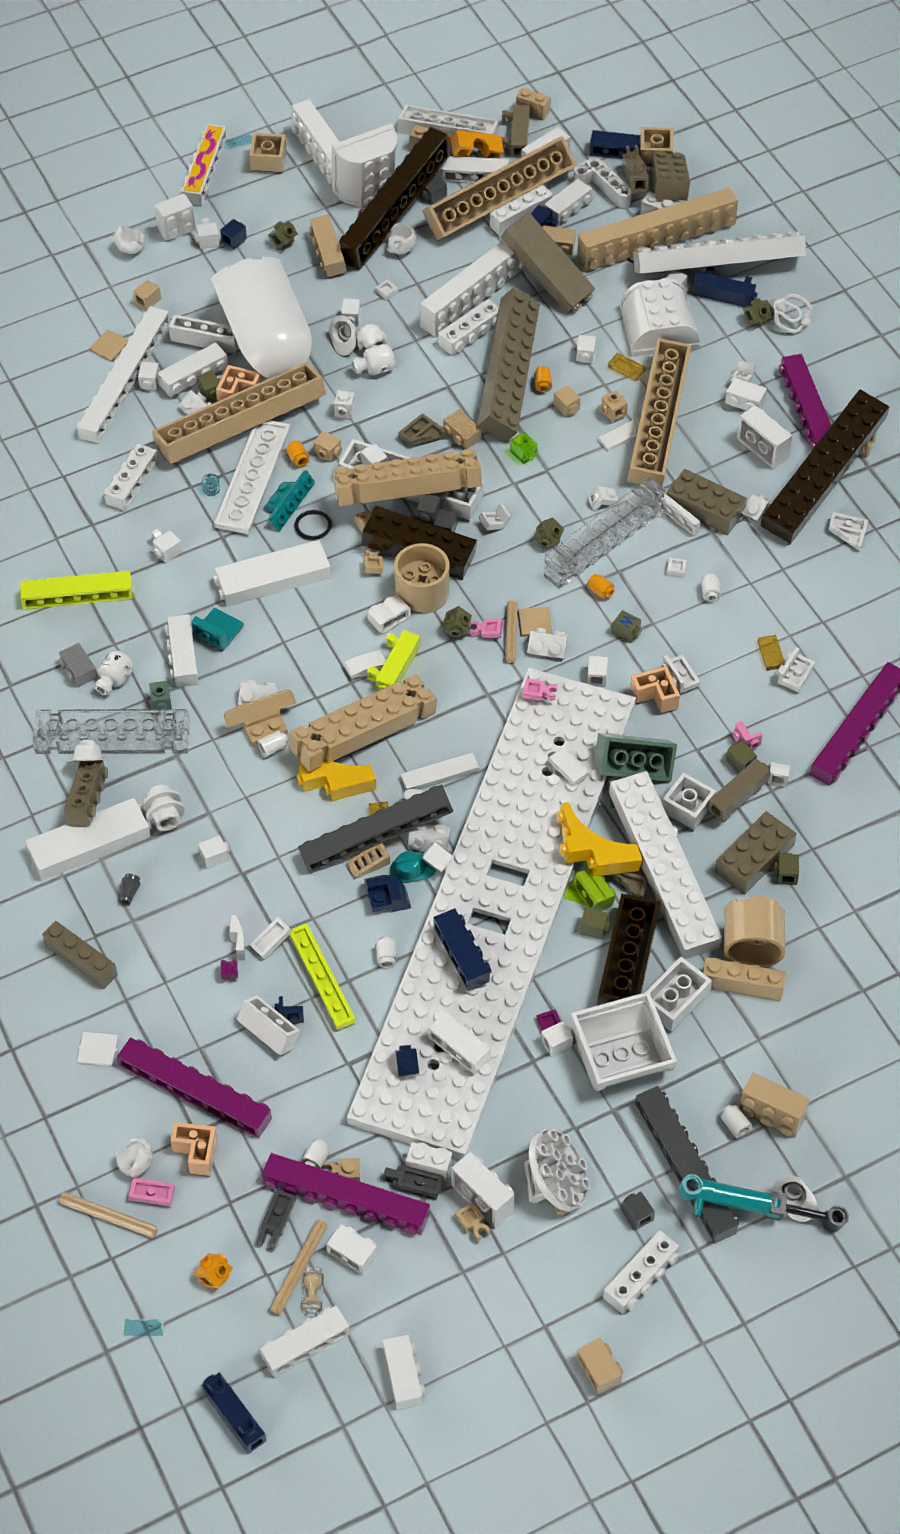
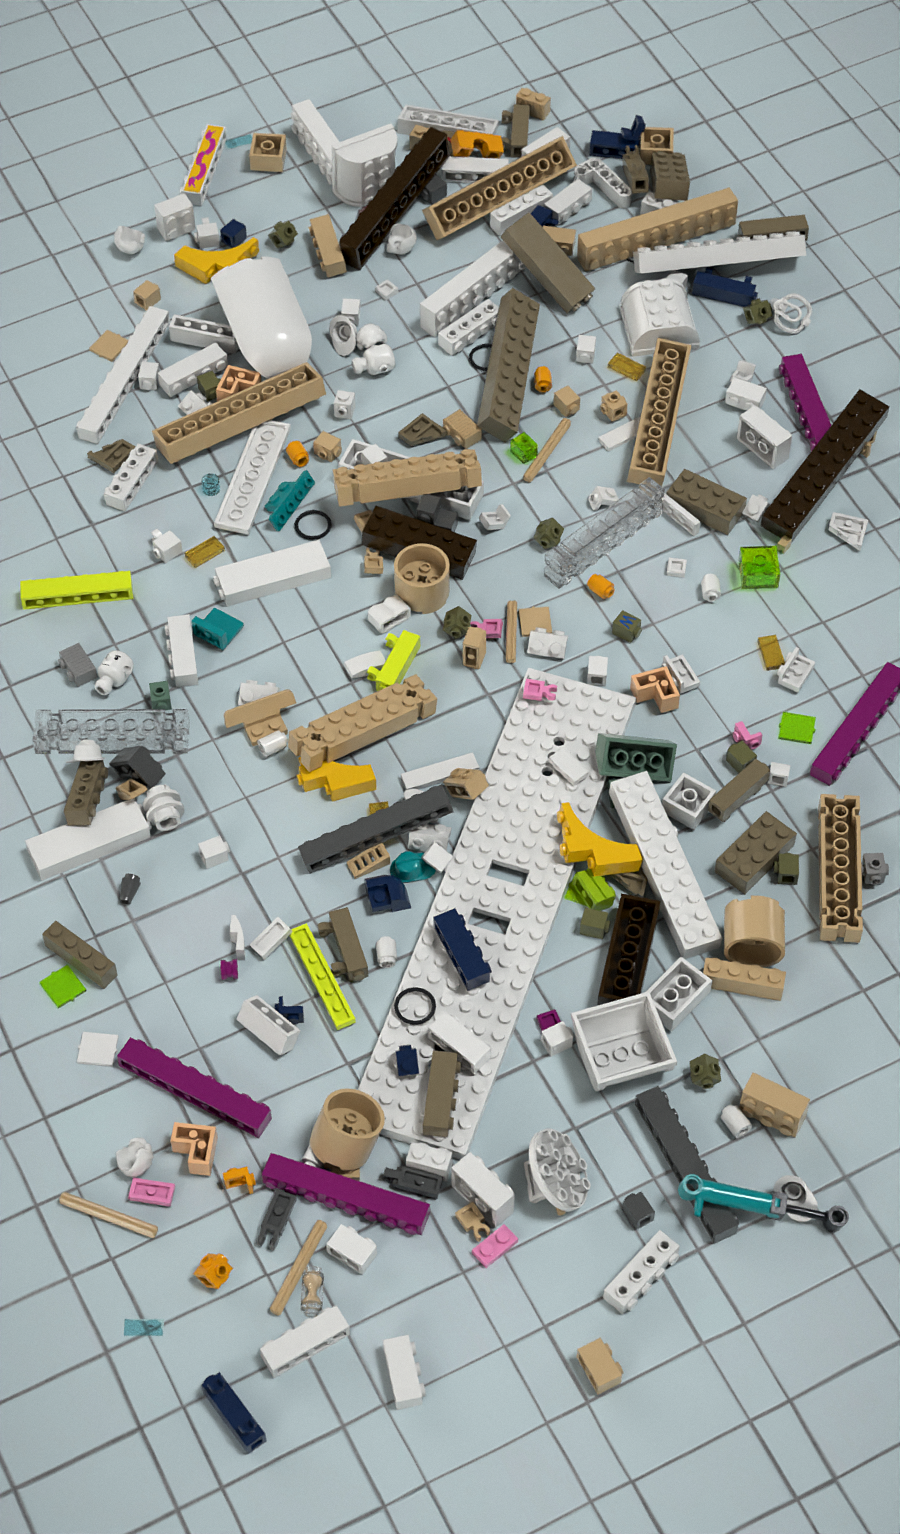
(62, 986): none -> clear neon green piece
(112, 455): none -> dark tan wing
(130, 789): none -> tan slope
(138, 765): none -> dark grey brick
(204, 551): none -> clear yellow tile
(206, 264): none -> yellow arch
(236, 1177): none -> light orange bracket
(347, 1129): none -> tan brick
(348, 944): none -> dark tan brick
(417, 1021): none -> black piece
(440, 1094): none -> dark tan brick
(466, 783): none -> tan brick
(471, 356): none -> black piece
(474, 647): none -> tan brick
(495, 1246): none -> bright pink plate
(547, 450): none -> tan axle
(637, 128): none -> dark blue bracket
(705, 1071): none -> olive brick
(759, 567): none -> clear neon green brick
(774, 225): none -> dark tan brick
(784, 544): none -> tan piece
(797, 728): none -> clear neon green piece
(840, 868): none -> tan brick
(874, 868): none -> light grey brick

